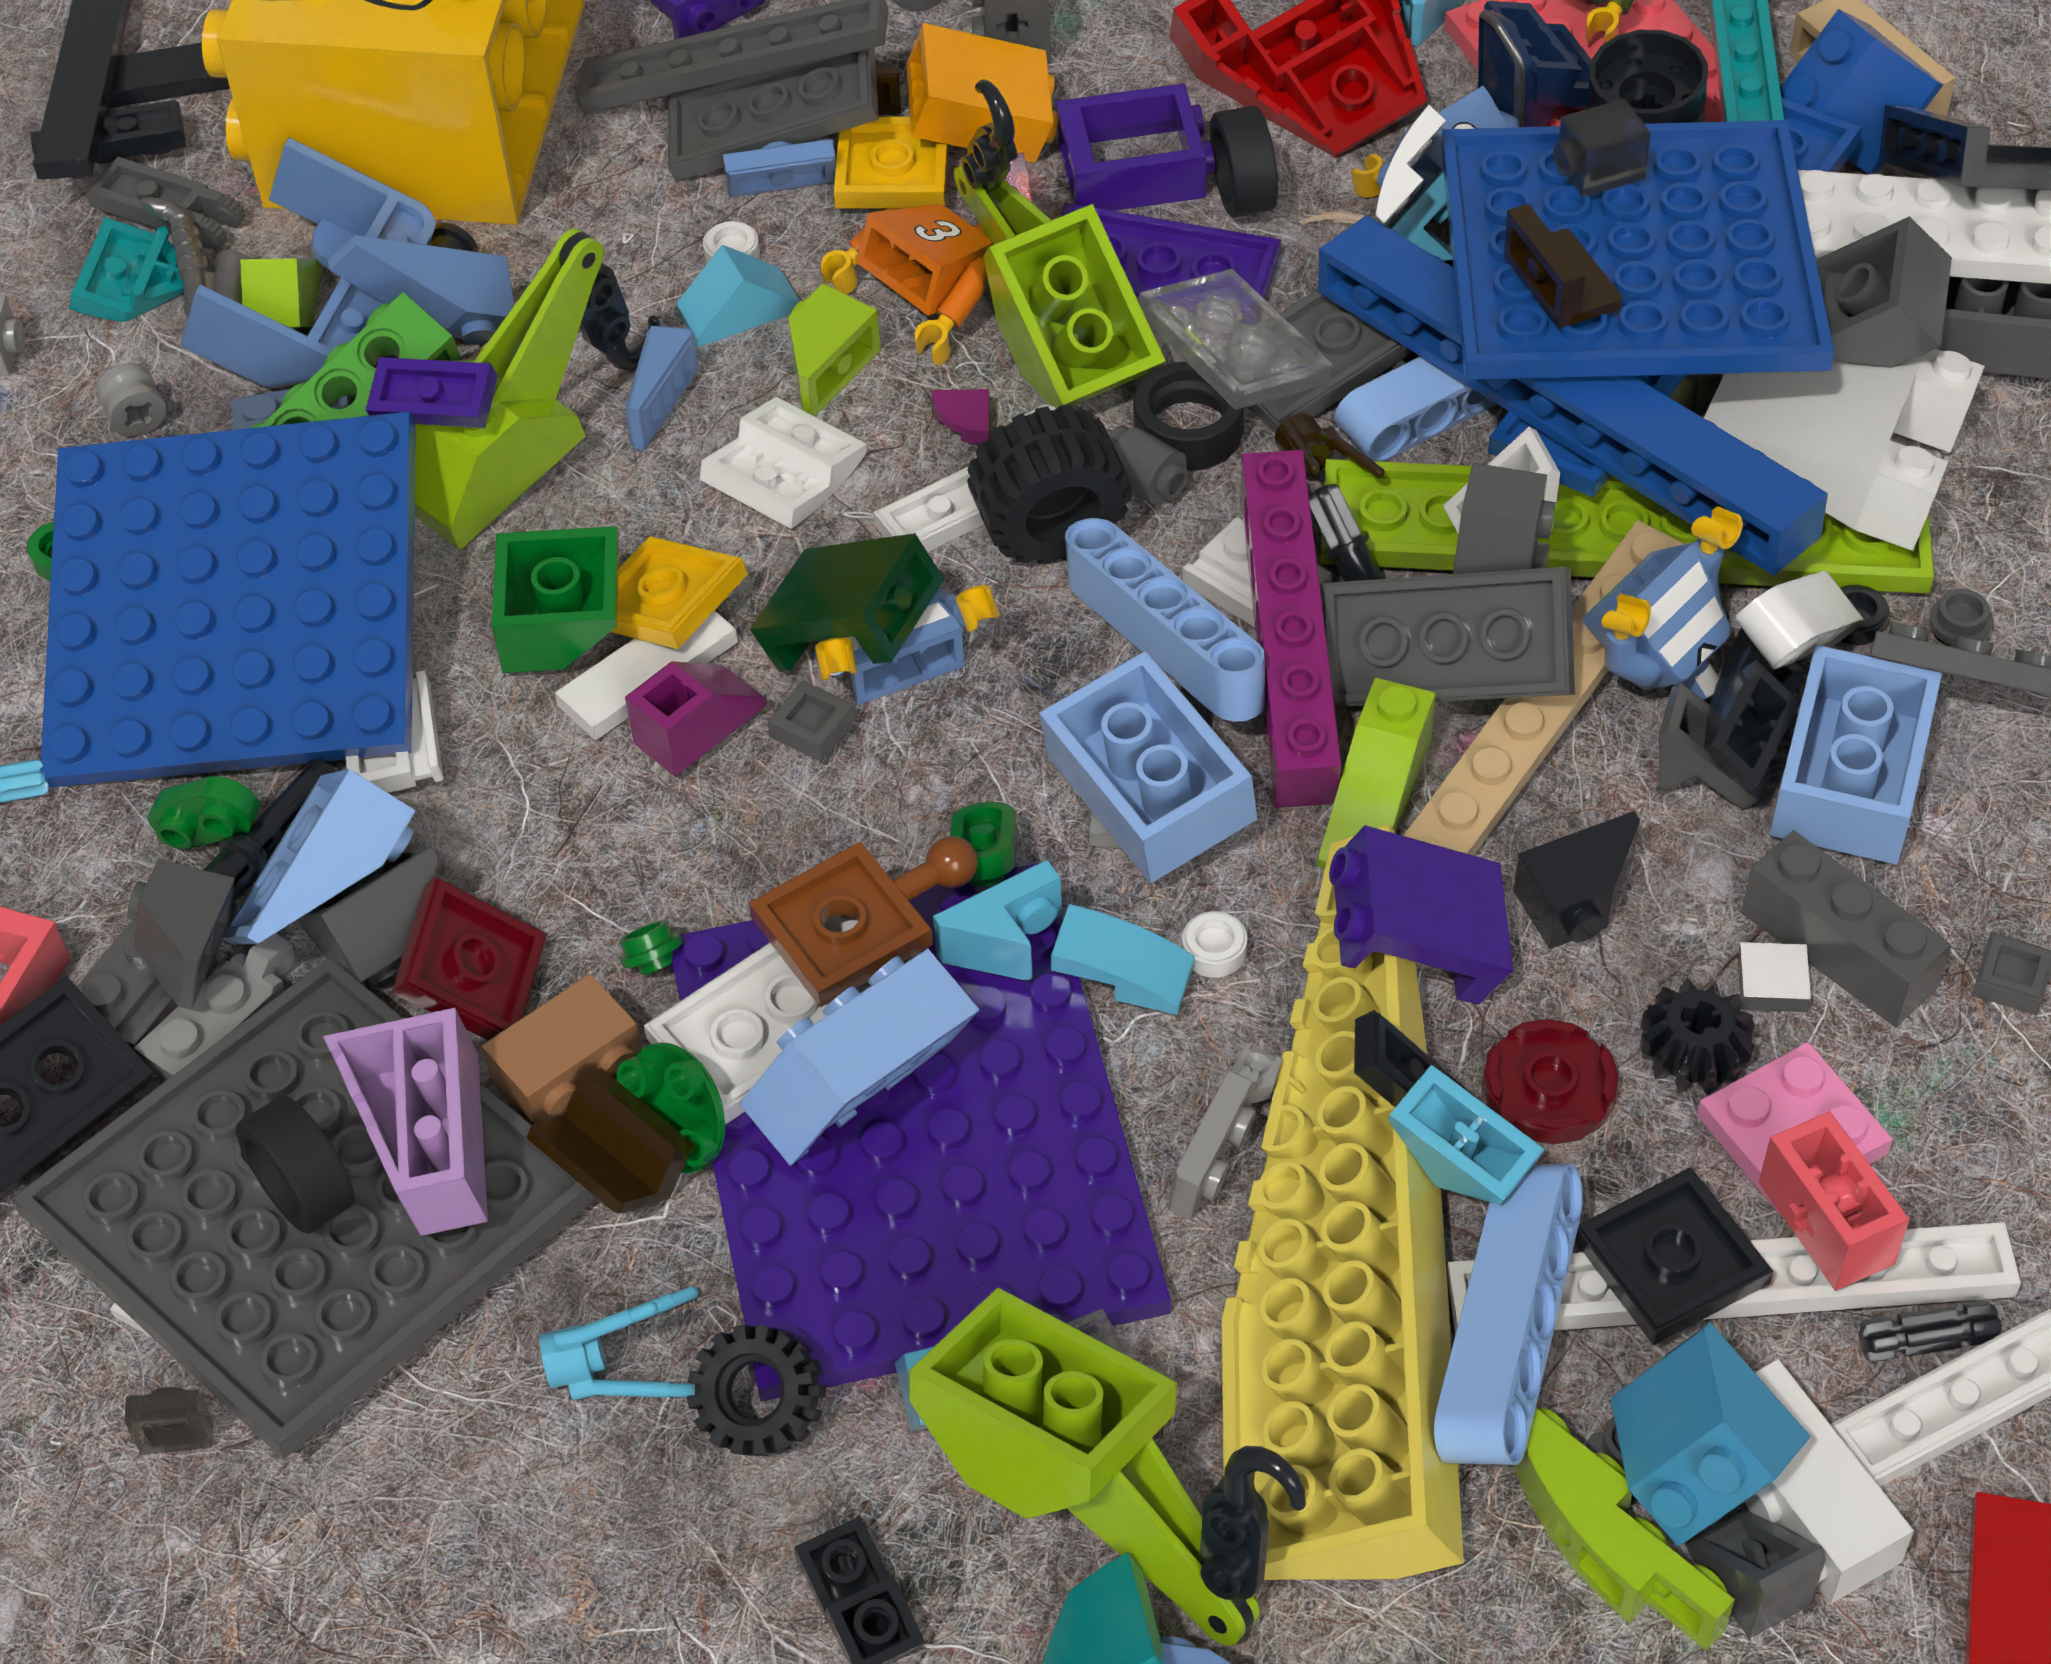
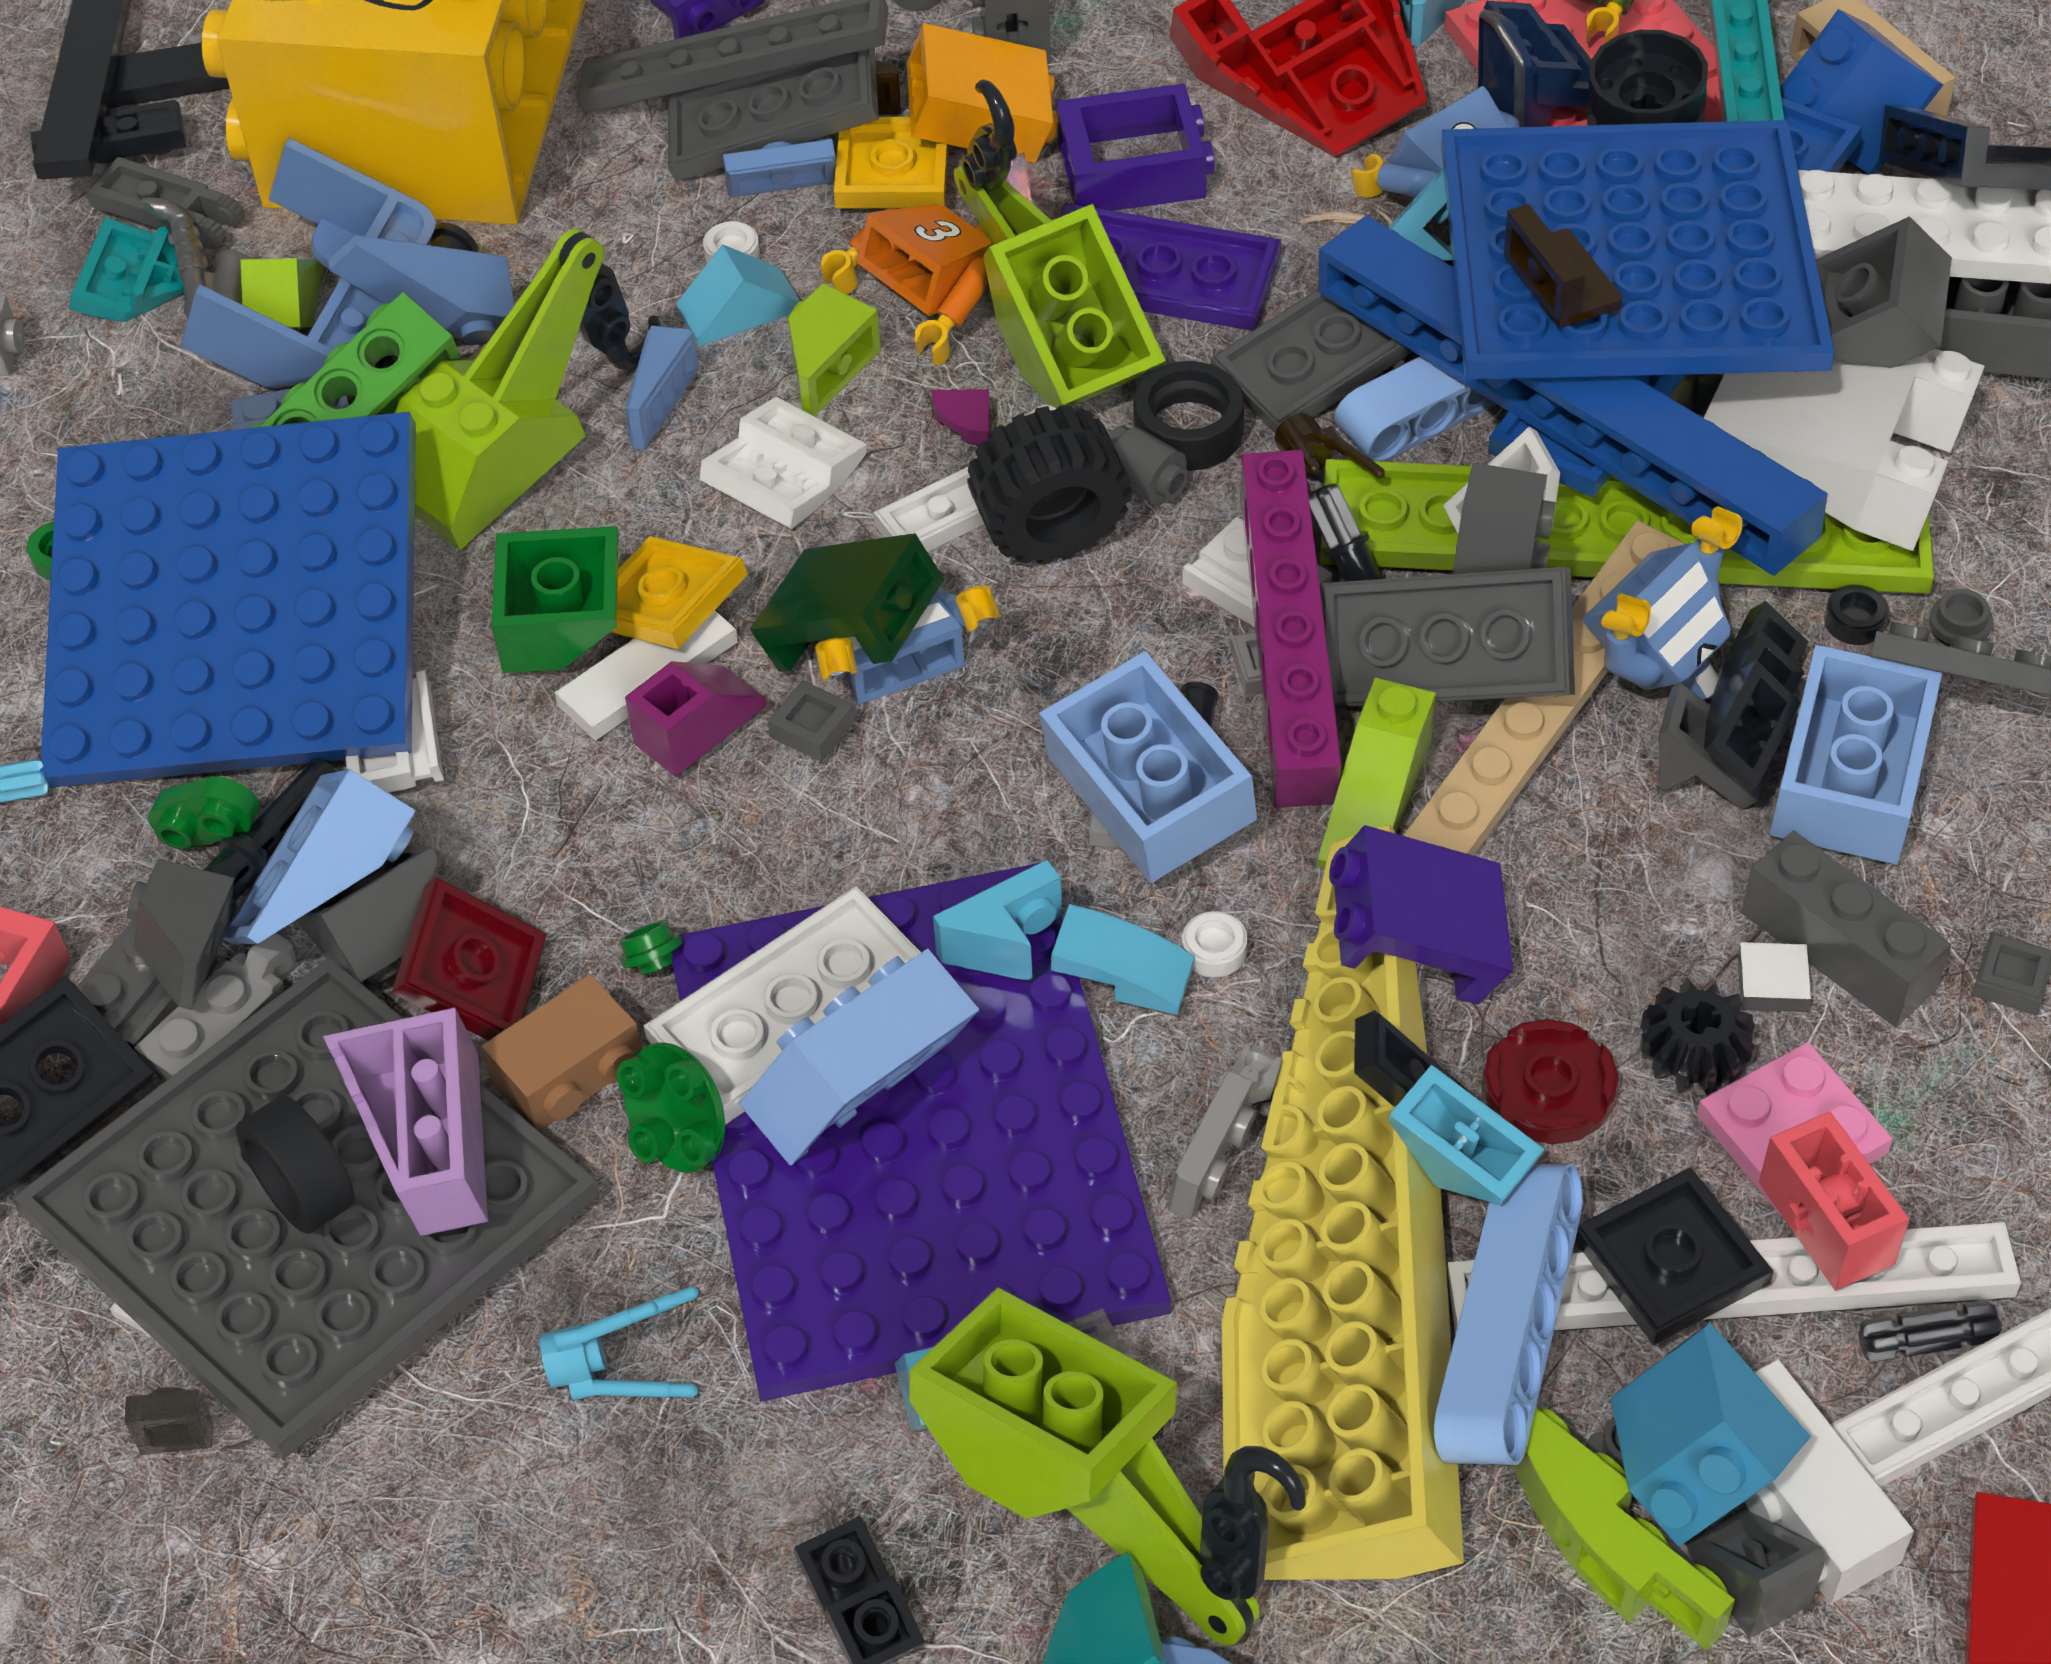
(131, 399): light grey wheel -> none
(434, 391): dark purple plate -> none
(614, 1145): dark brown panel -> none
(714, 1390): black tyre -> none
(856, 888): dark orange plate -> none
(994, 836): green plate -> none
(1166, 619): light blue beam -> none
(1234, 339): clear plate -> none
(1244, 161): black tyre -> none
(1401, 181): white slope -> none
(1576, 879): black slope -> none
(1602, 148): clear smoke brick -> none
(1797, 616): white beam -> none

